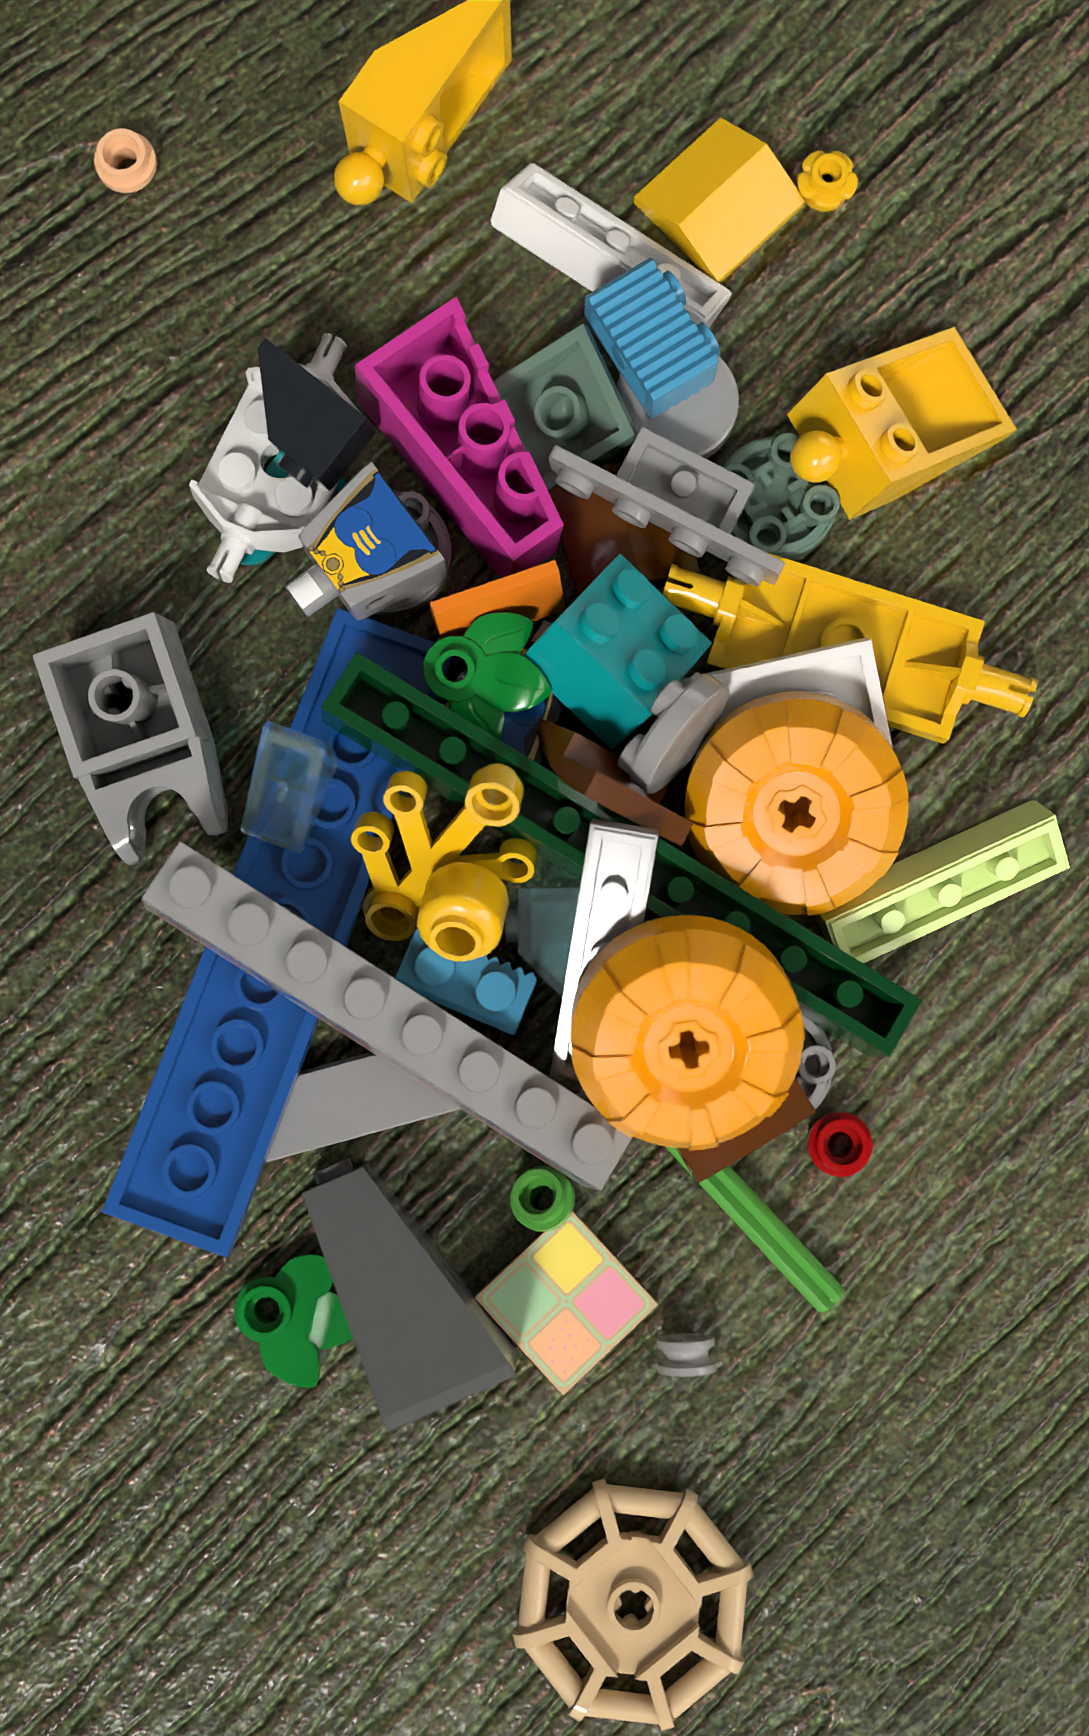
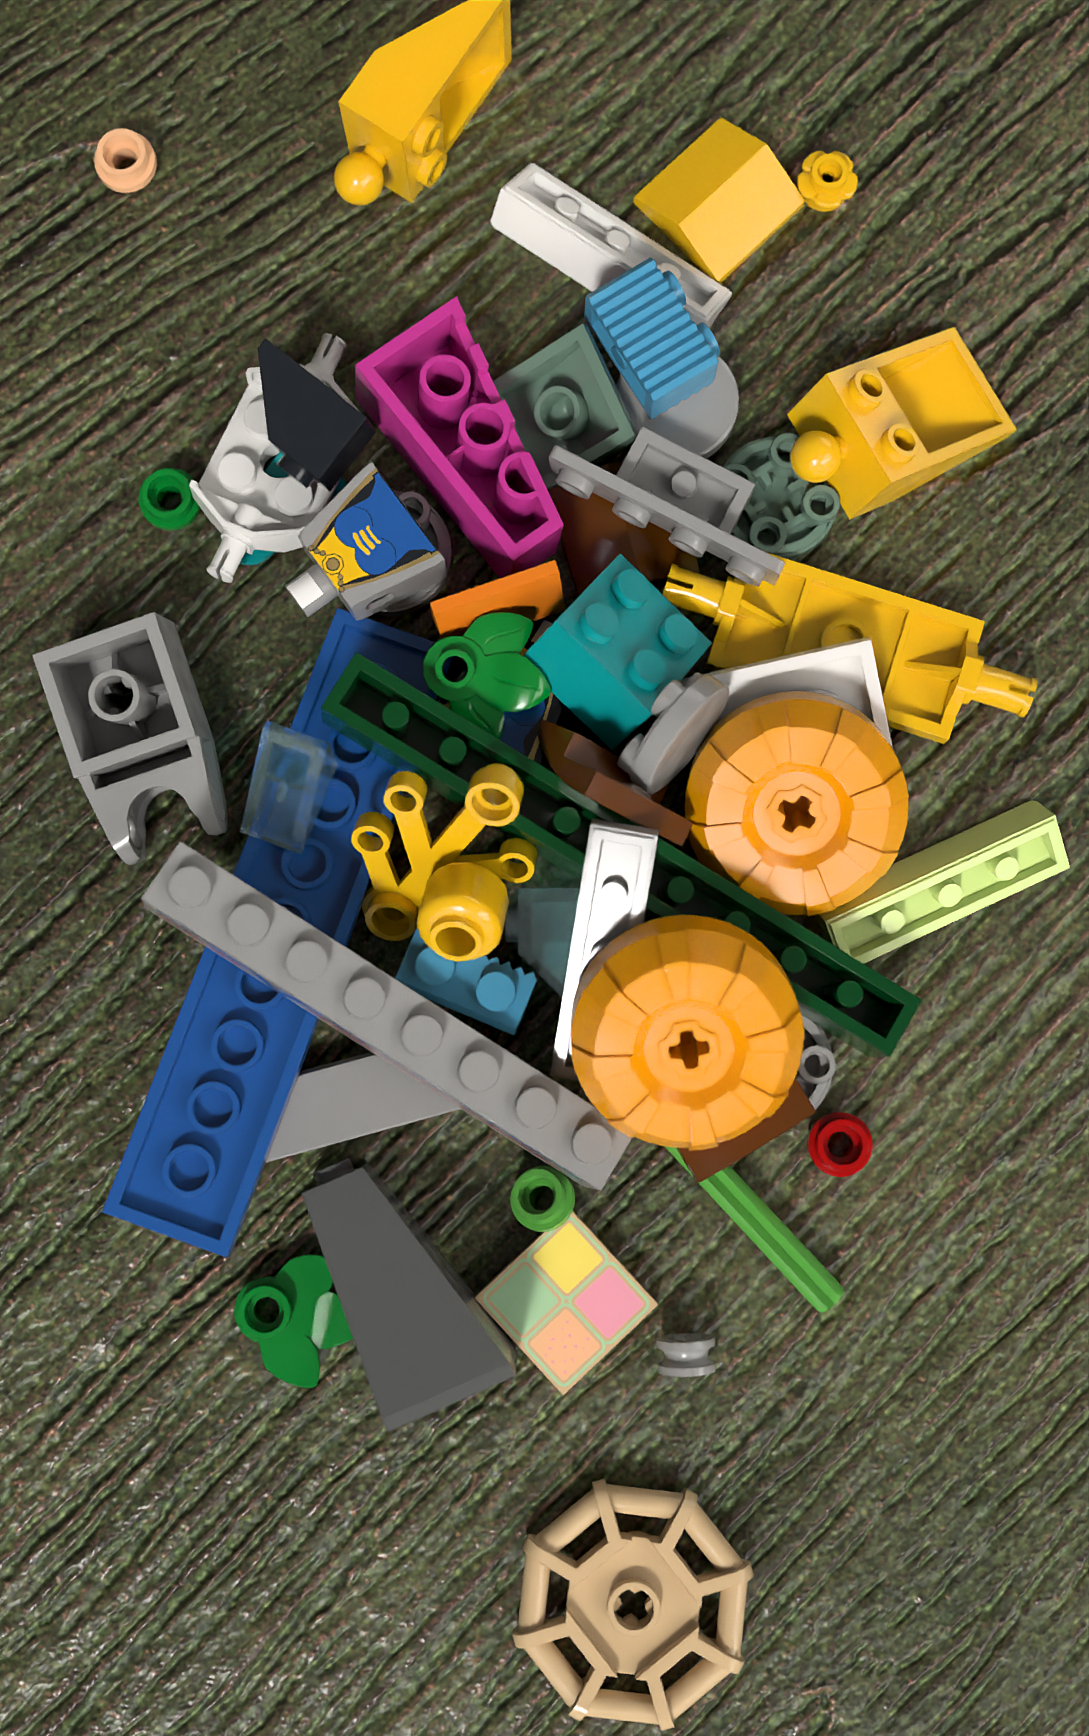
(159, 485): none -> green plate

